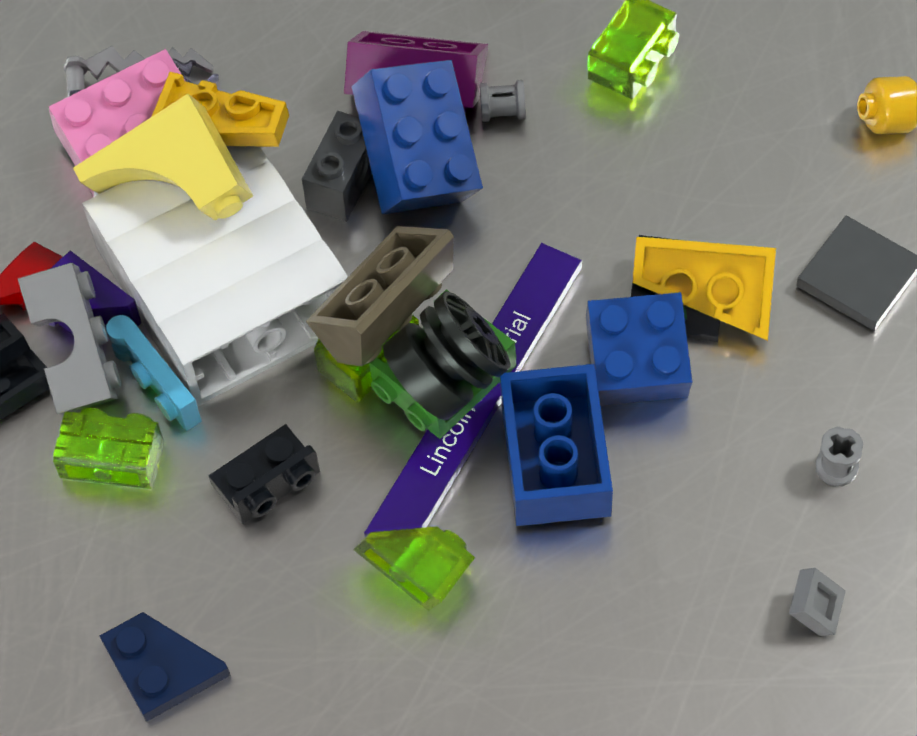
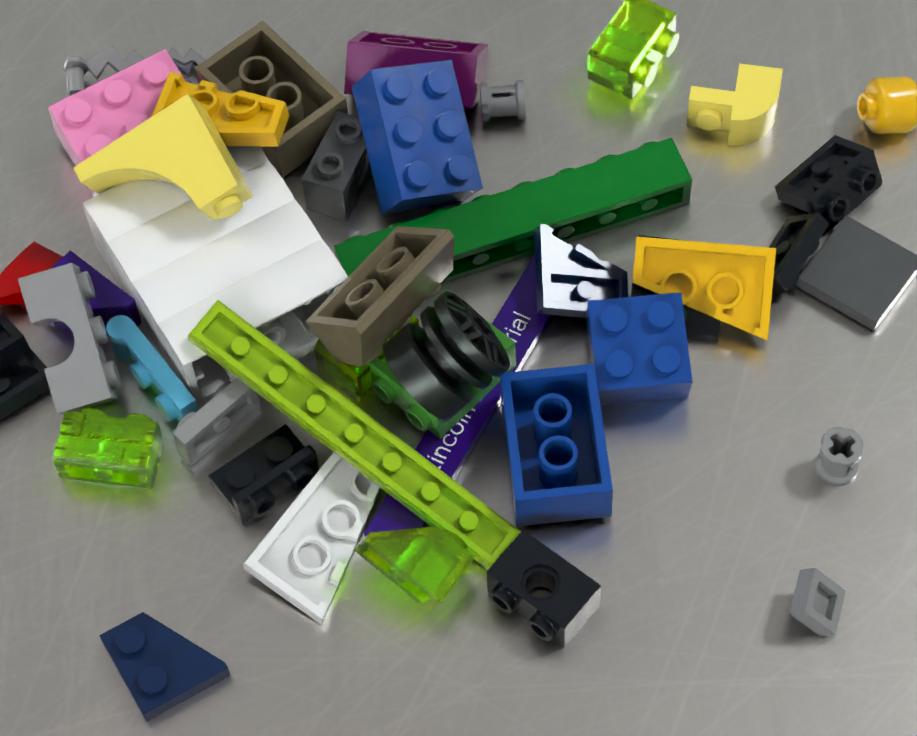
(216, 425): none -> light grey plate
(271, 68): none -> dark tan brick
(316, 538): none -> white wing
(351, 433): none -> lime tile
(531, 565): none -> black brick
(572, 202): none -> green brick
(572, 276): none -> wing
(745, 112): none -> light yellow brick
(794, 244): none -> black plate
(832, 180): none -> black bracket

